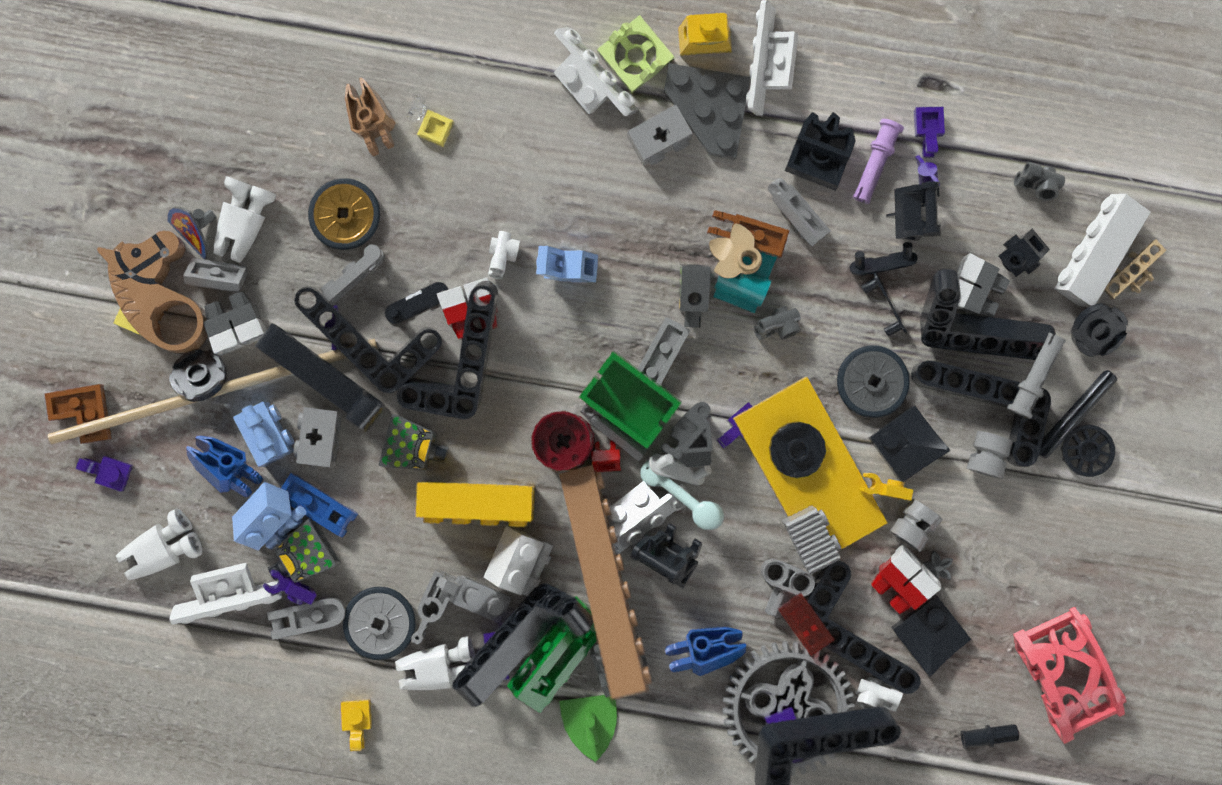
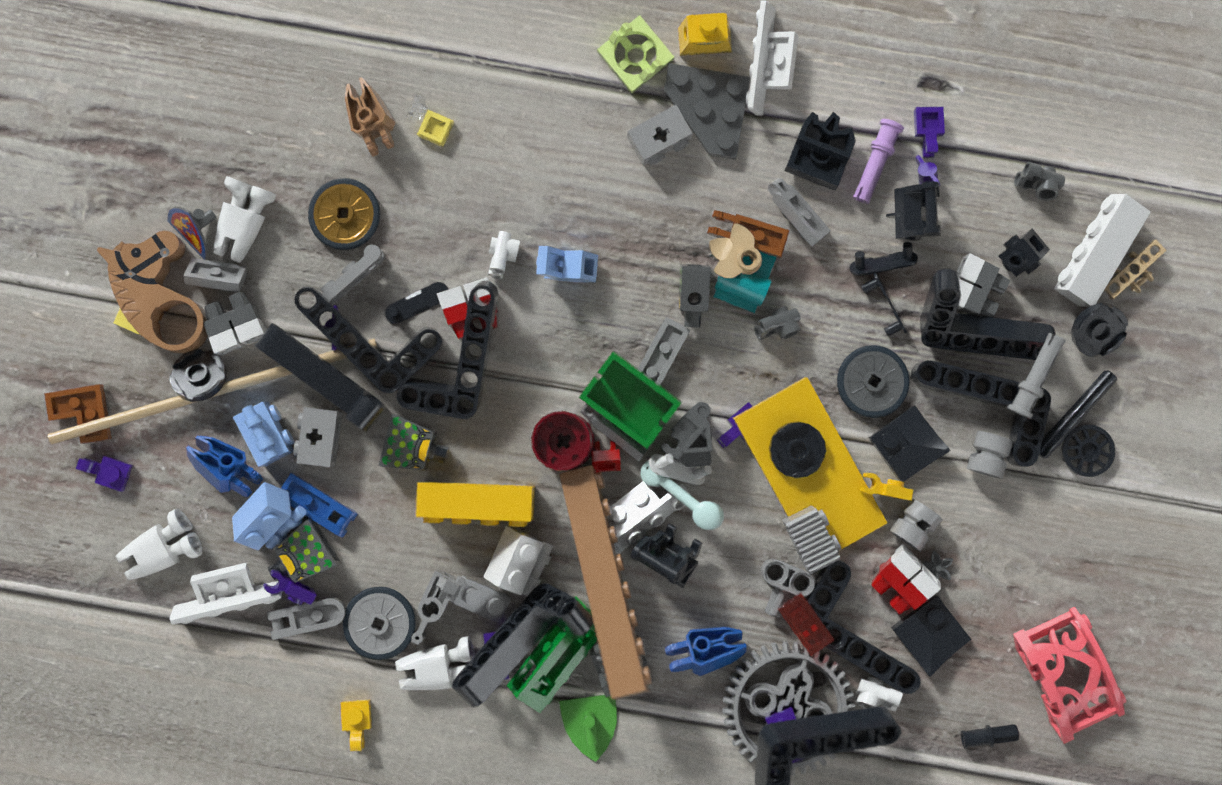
(587, 78): white bracket -> none

